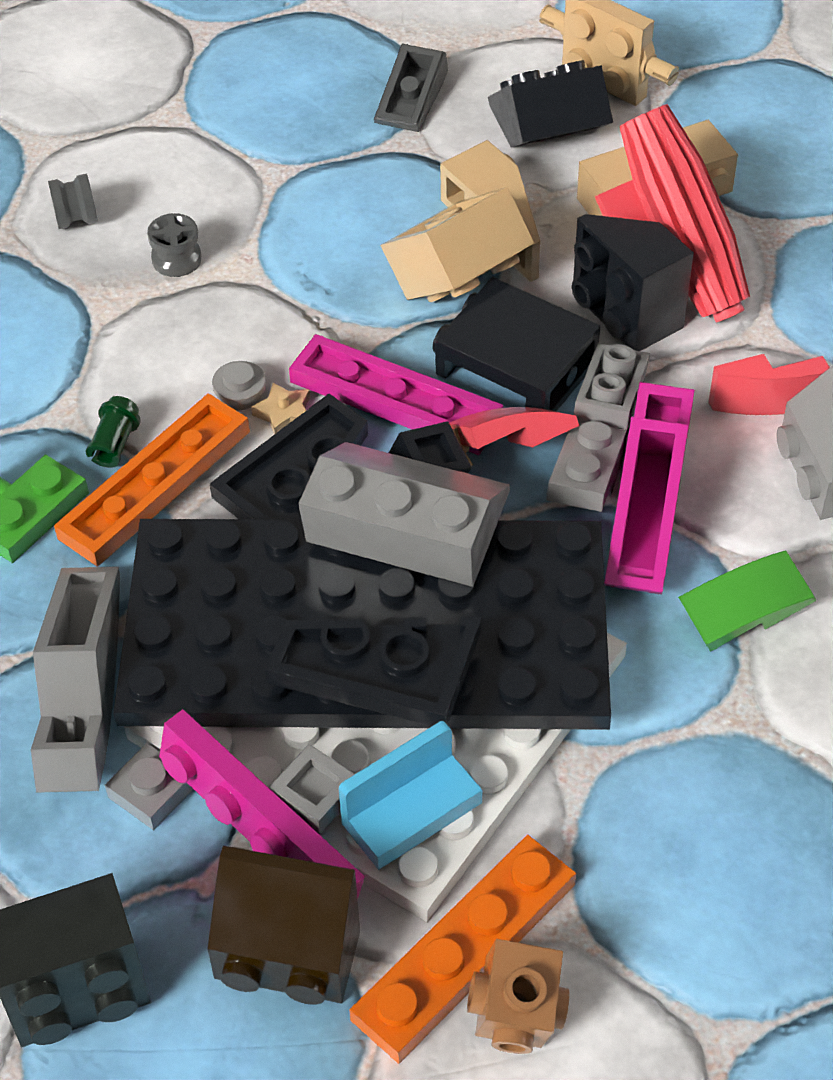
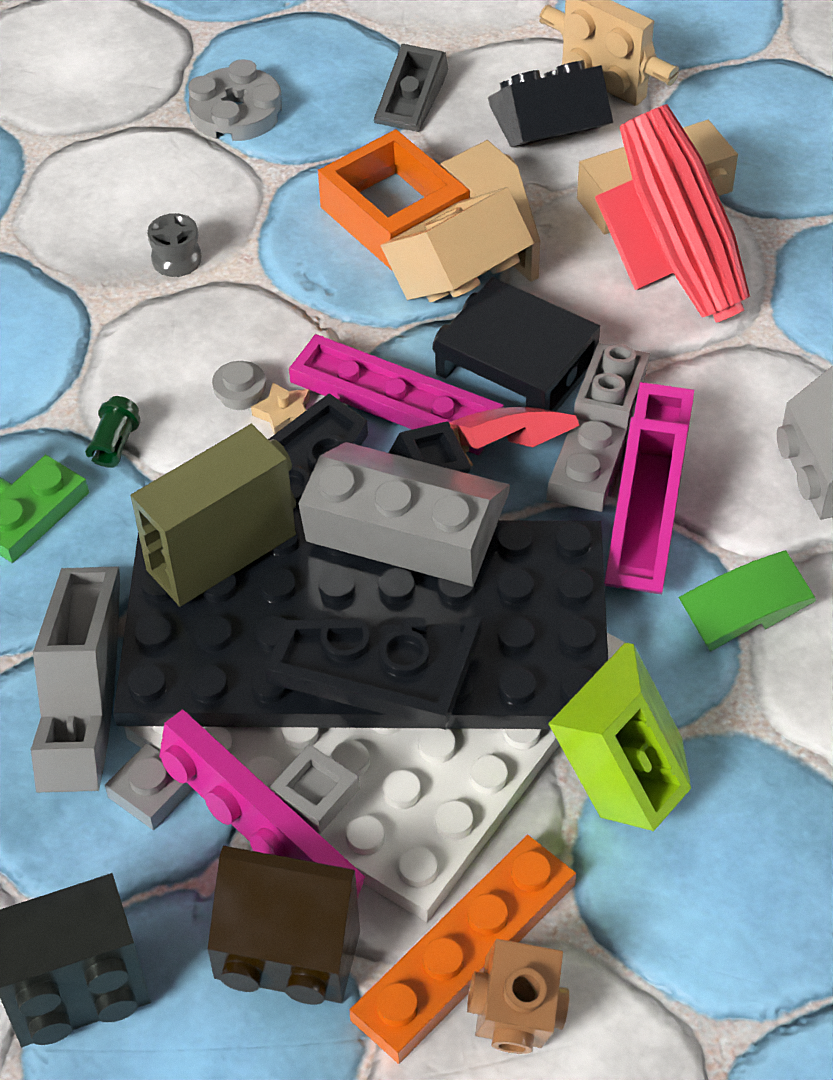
(72, 201): dark grey wheel -> none
(152, 479): orange plate -> none
(214, 99): none -> light grey plate
(215, 513): none -> olive brick
(390, 154): none -> orange window
(407, 796): medium azure panel -> none
(624, 743): none -> lime slope
(632, 277): black slope -> none
(756, 388): coral slope -> none

